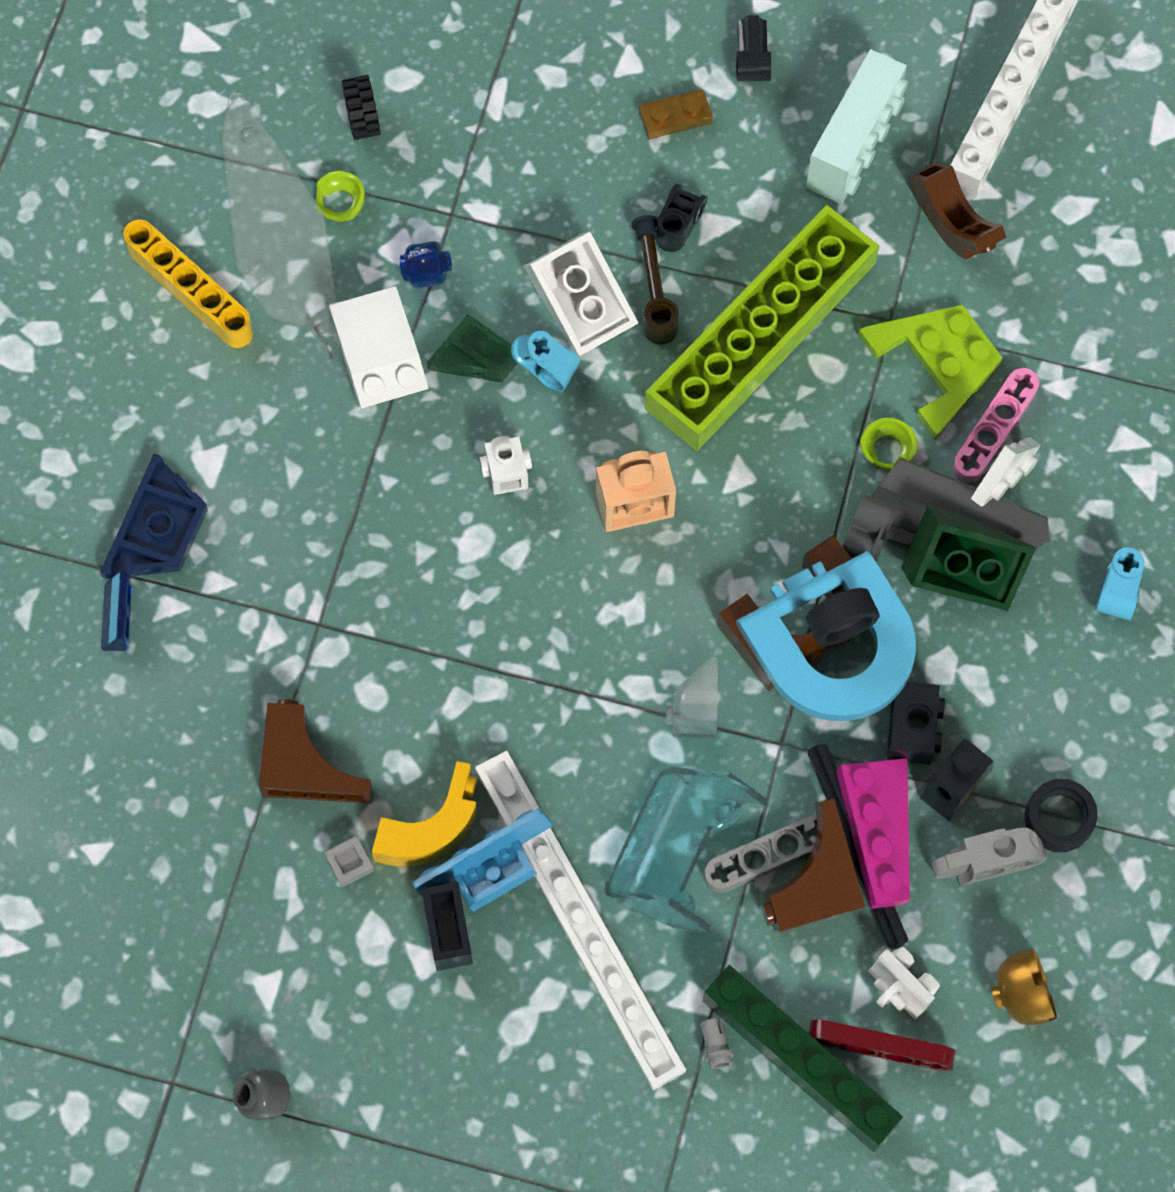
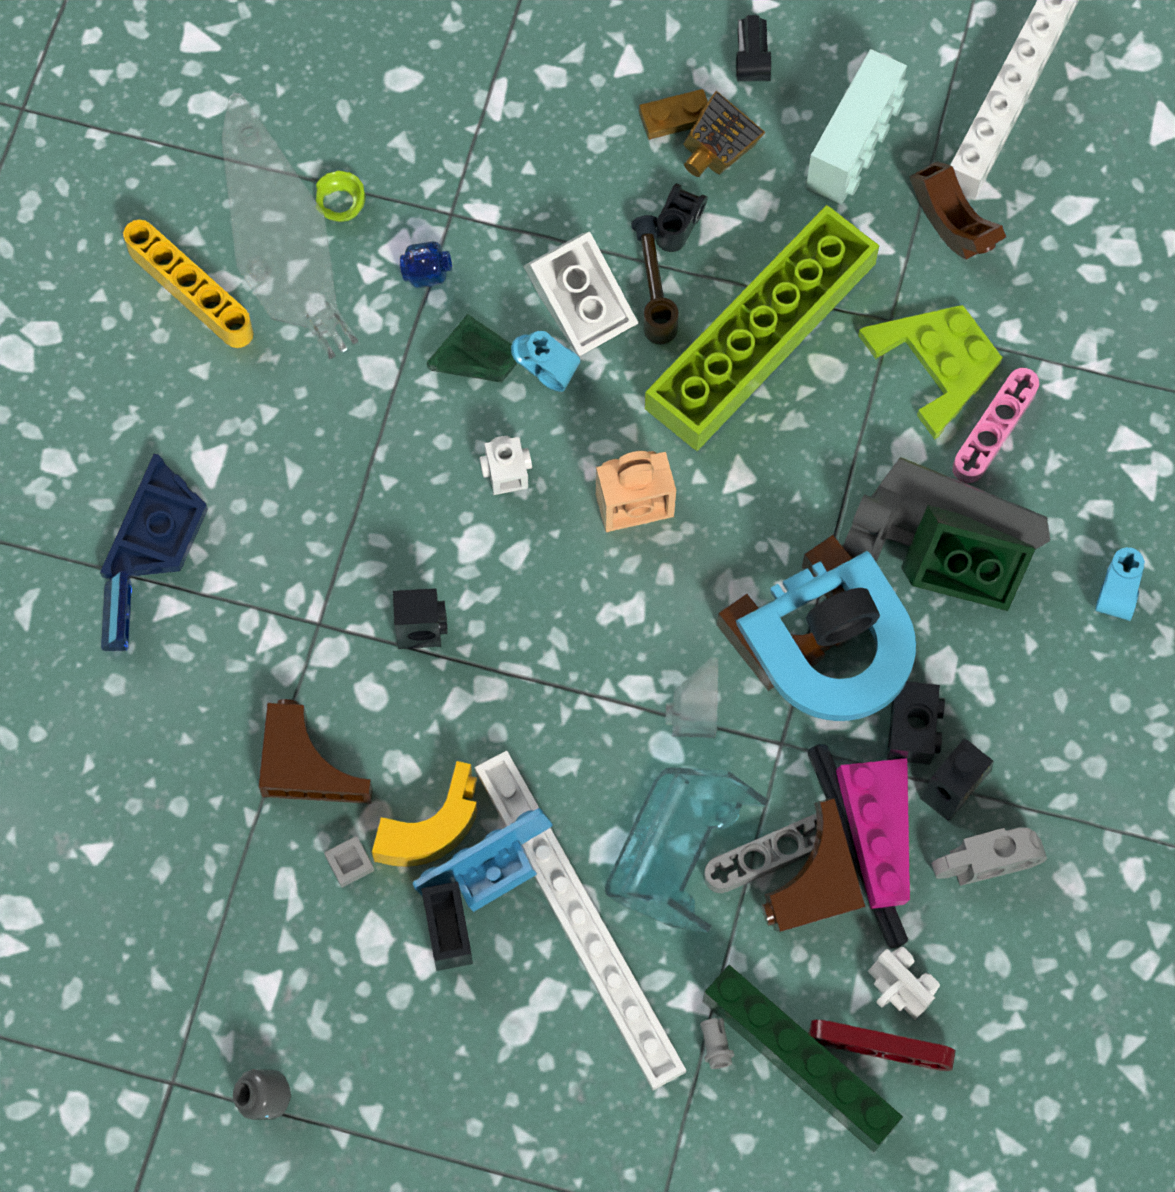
(361, 107): black tyre -> none
(378, 347): white slope -> none
(419, 618): none -> black brick
(719, 137): none -> torso
(890, 428): lime piece -> none
(1007, 470): white wing -> none
(1024, 989): pearl gold cylinder -> none
(1080, 796): black tyre -> none

